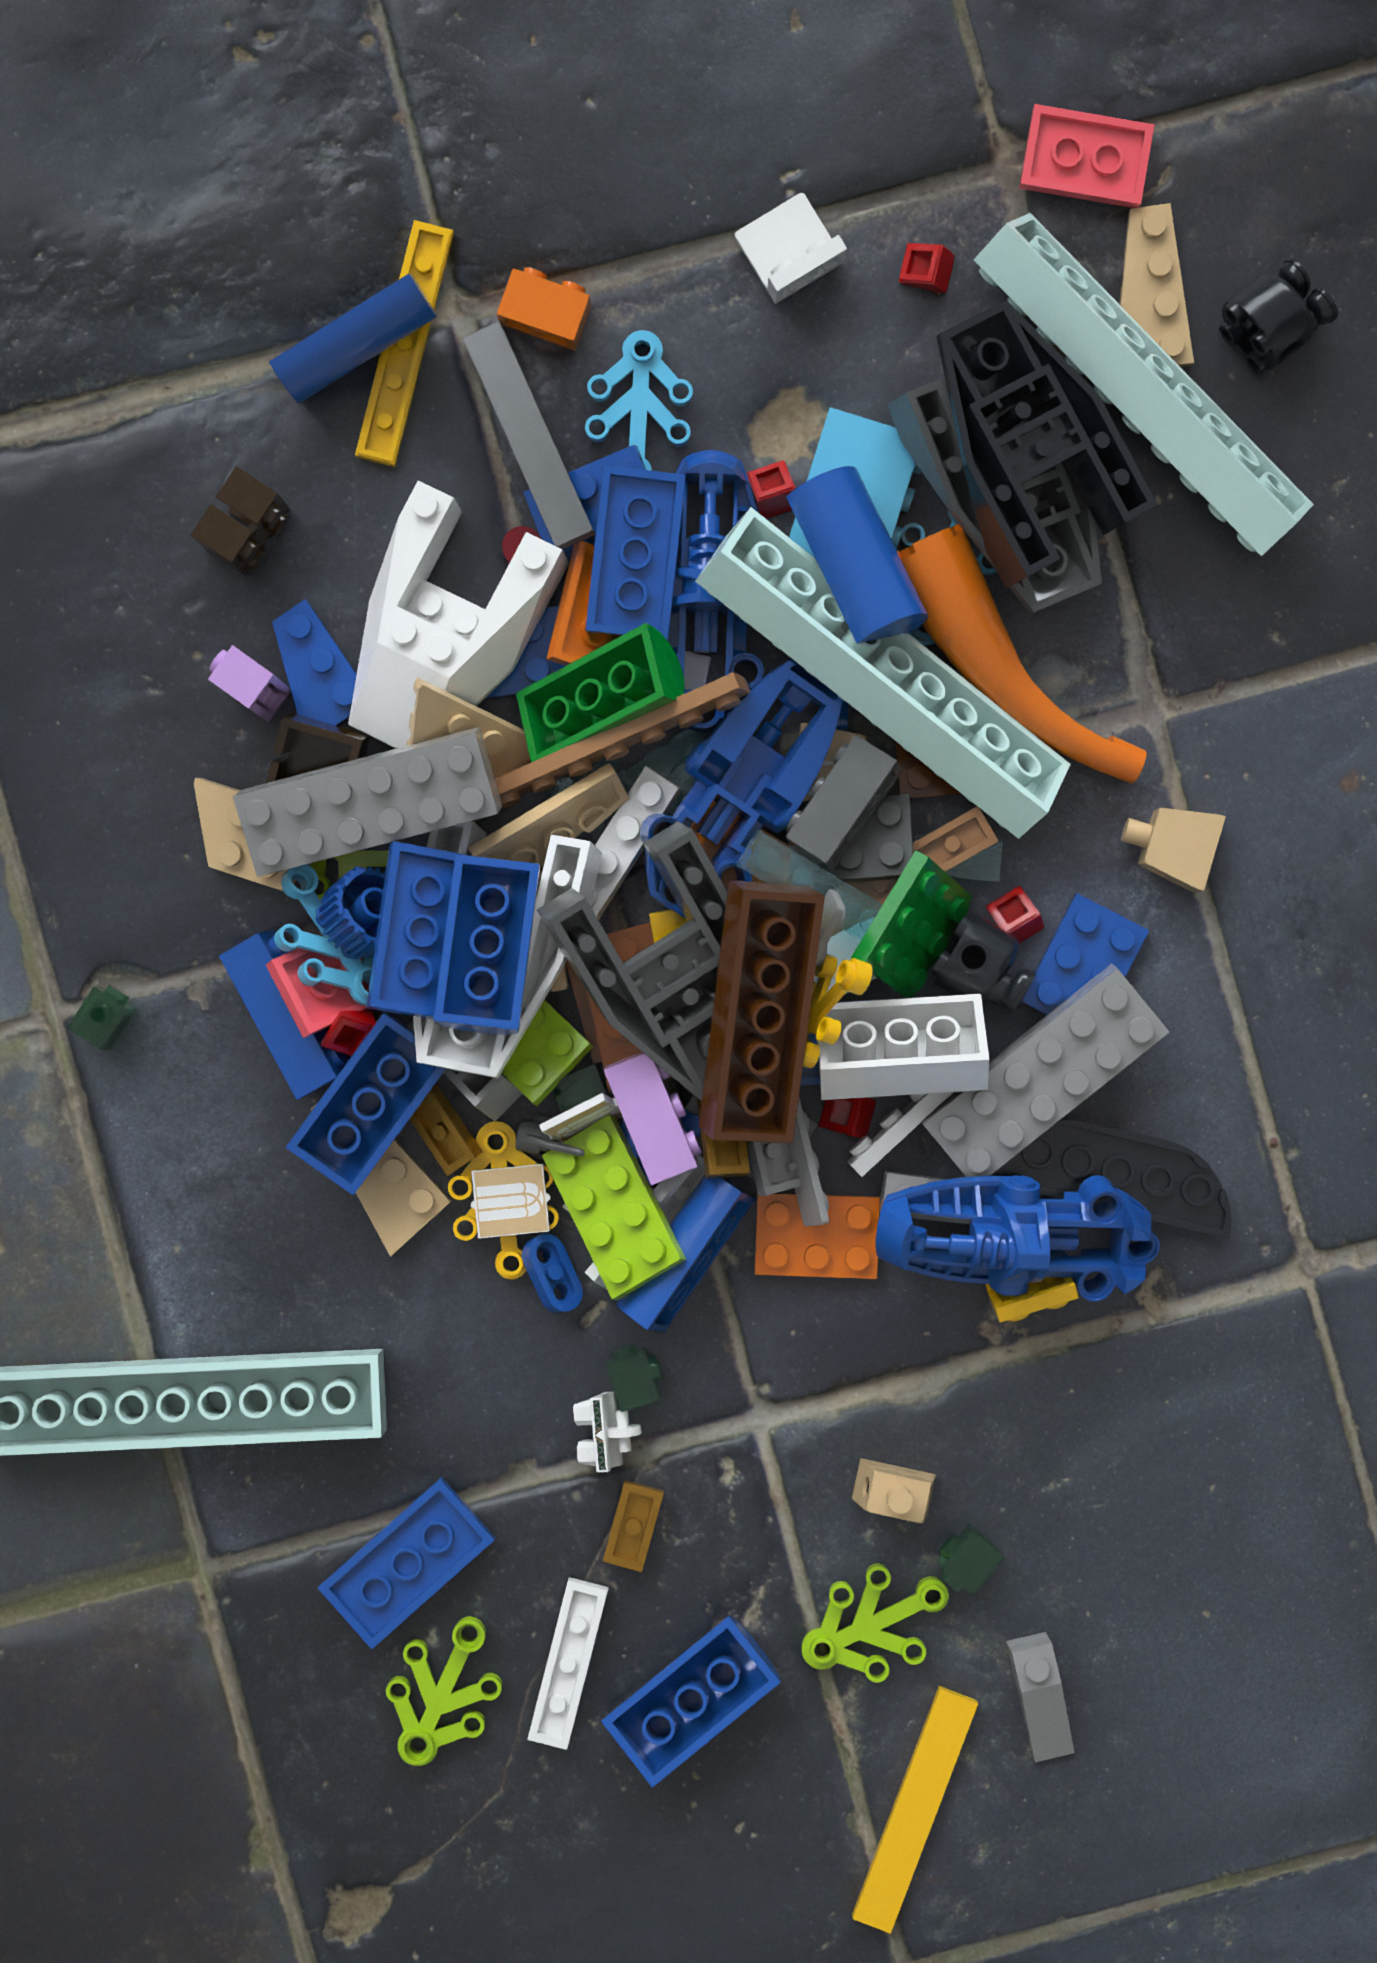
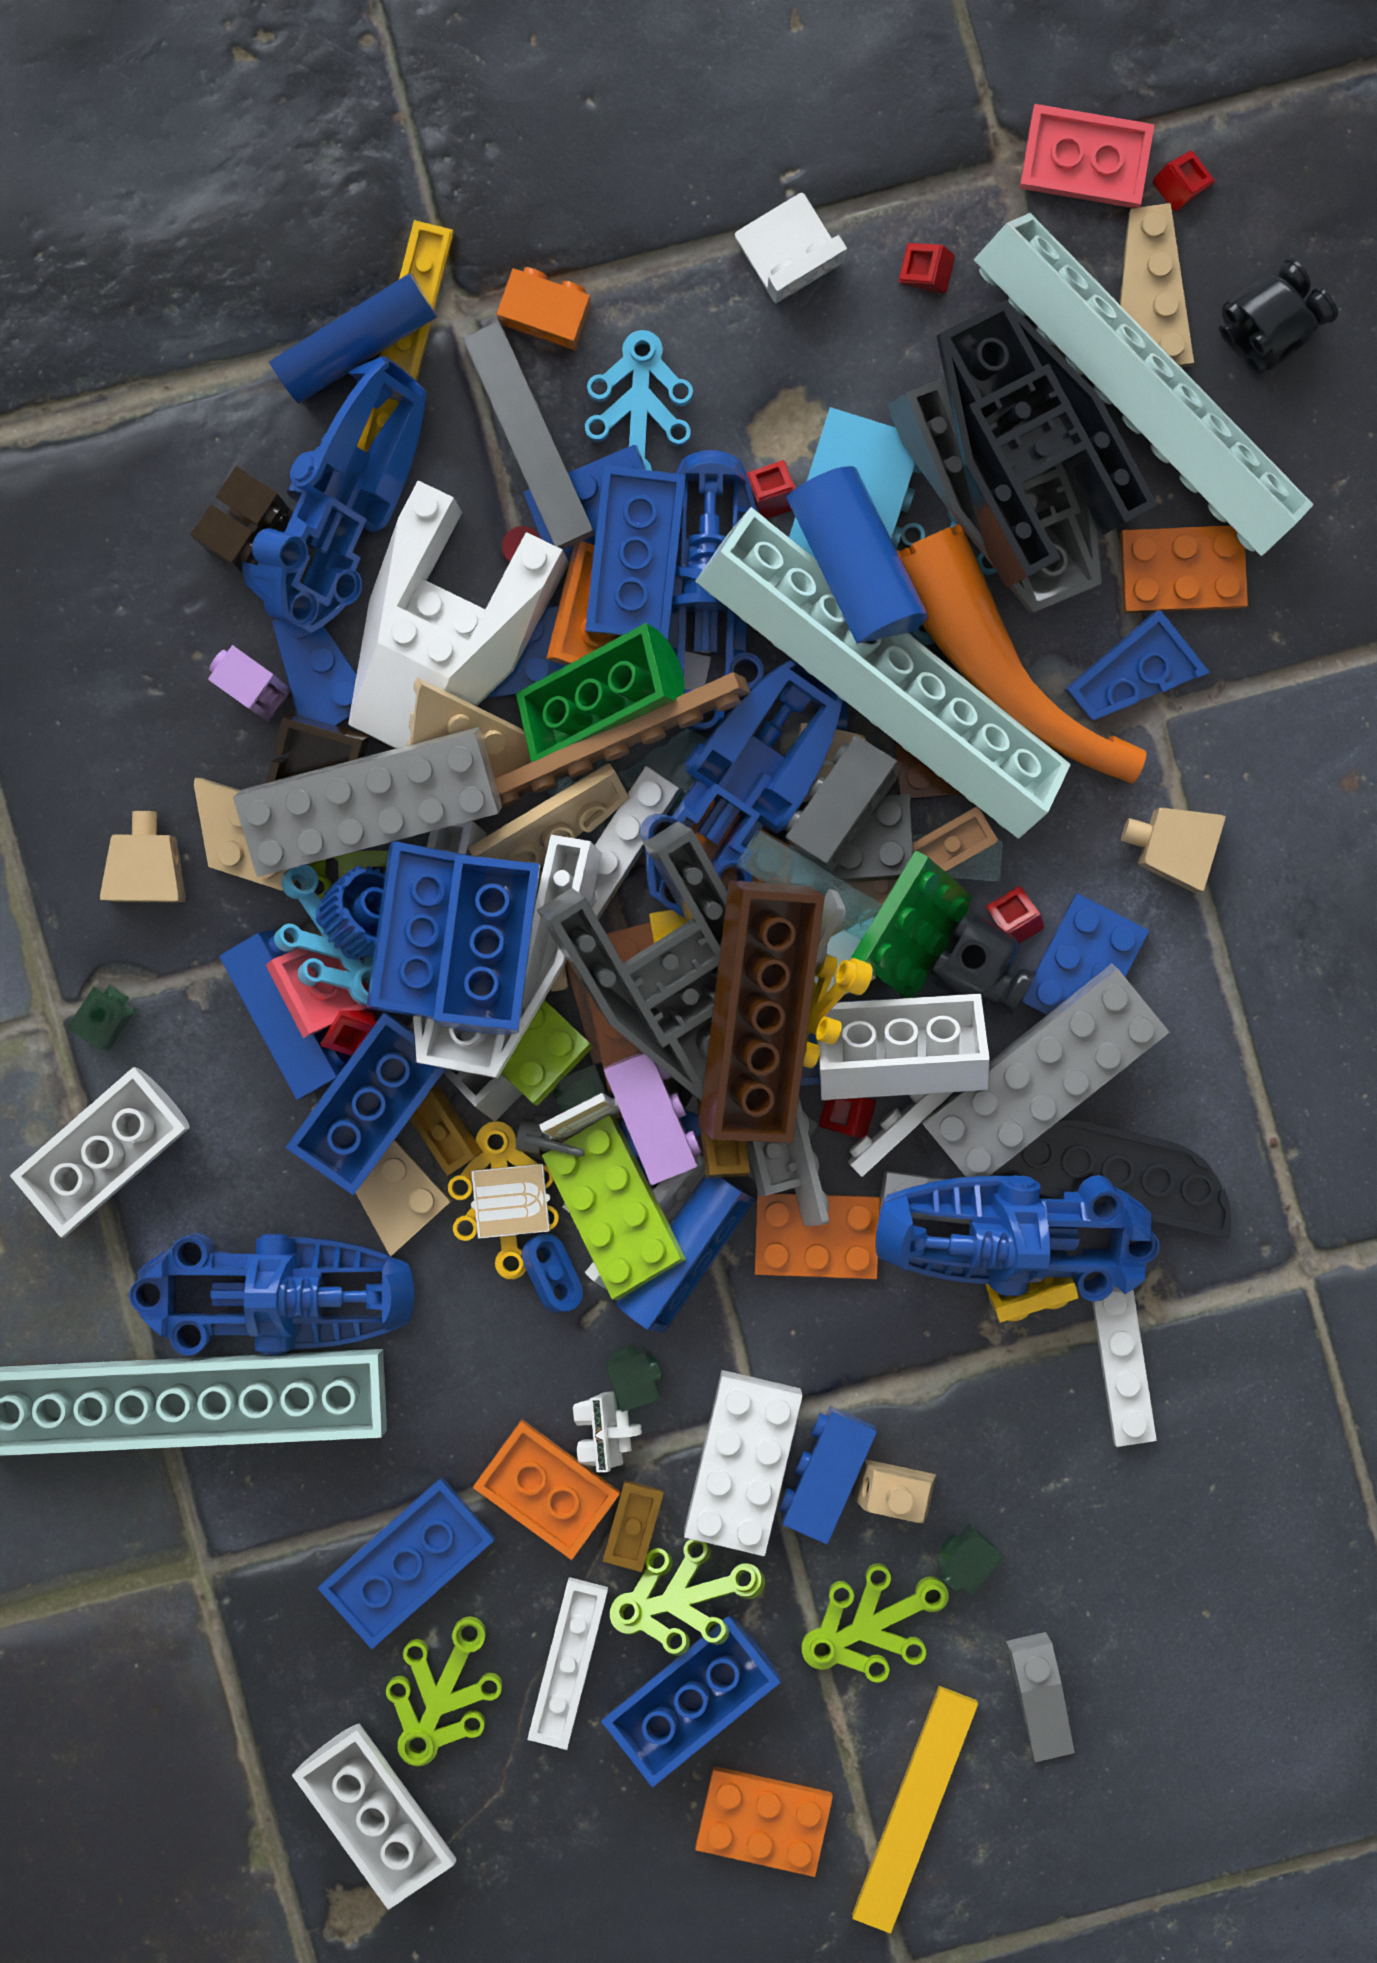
(100, 1151): none -> white brick
(143, 865): none -> tan torso
(279, 1294): none -> blue piece
(337, 497): none -> blue piece
(373, 1816): none -> white brick
(546, 1489): none -> orange plate
(678, 1598): none -> plant
(743, 1463): none -> white brick
(763, 1821): none -> orange plate
(826, 1474): none -> blue brick
(1124, 1369): none -> white plate
(1137, 667): none -> blue wing
(1182, 569): none -> orange plate
(1183, 180): none -> red slope

